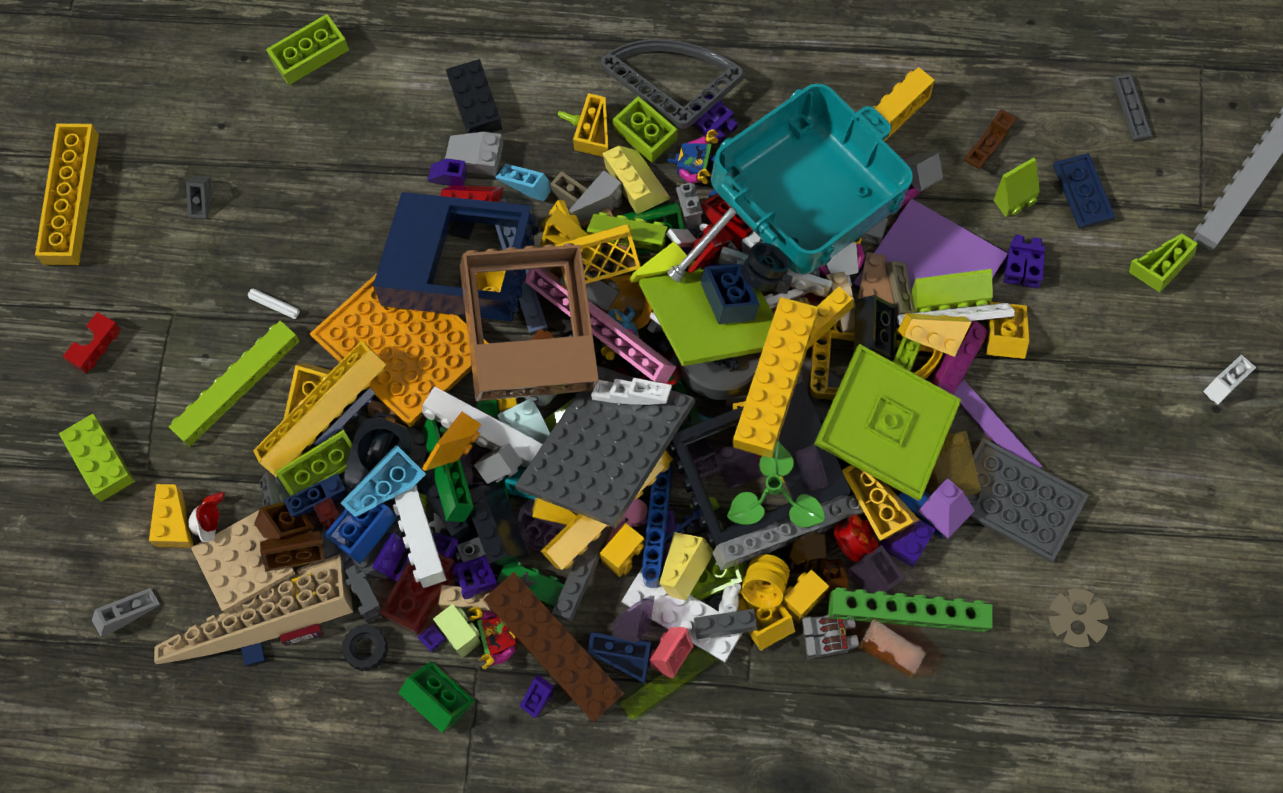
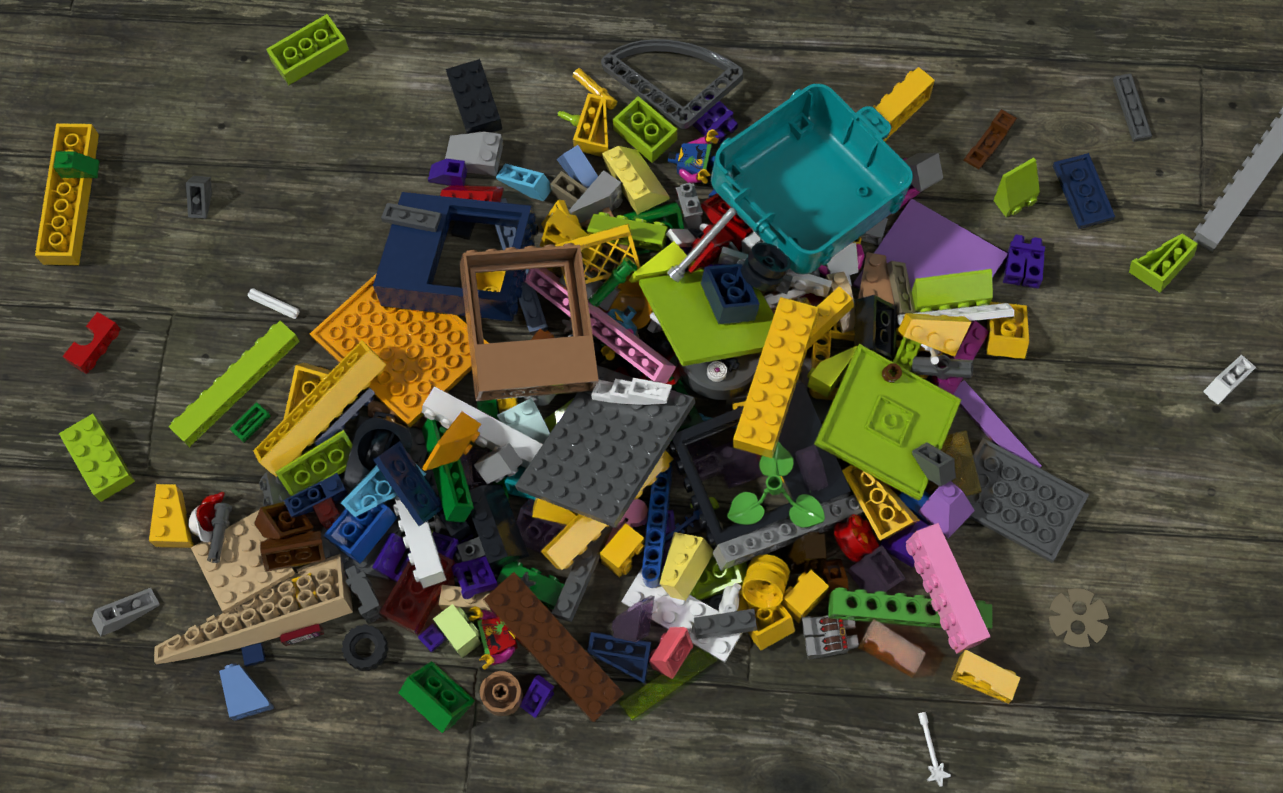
(75, 165): none -> green slope
(219, 523): none -> dark grey pin
(242, 693): none -> medium blue slope
(252, 425): none -> green tile
(409, 483): none -> dark blue plate
(411, 217): none -> dark grey plate
(495, 684): none -> medium nougat brick
(578, 166): none -> medium blue slope
(594, 88): none -> yellow pin
(618, 276): none -> green pin
(716, 371): none -> white tile
(829, 372): none -> neon yellow slope
(887, 377): none -> reddish brown bush
(934, 358): none -> white piece
(935, 464): none -> dark grey slope
(936, 771): none -> white piece
(947, 588): none -> bright pink brick
(953, 367): none -> dark grey piece
(985, 677): none -> yellow wedge

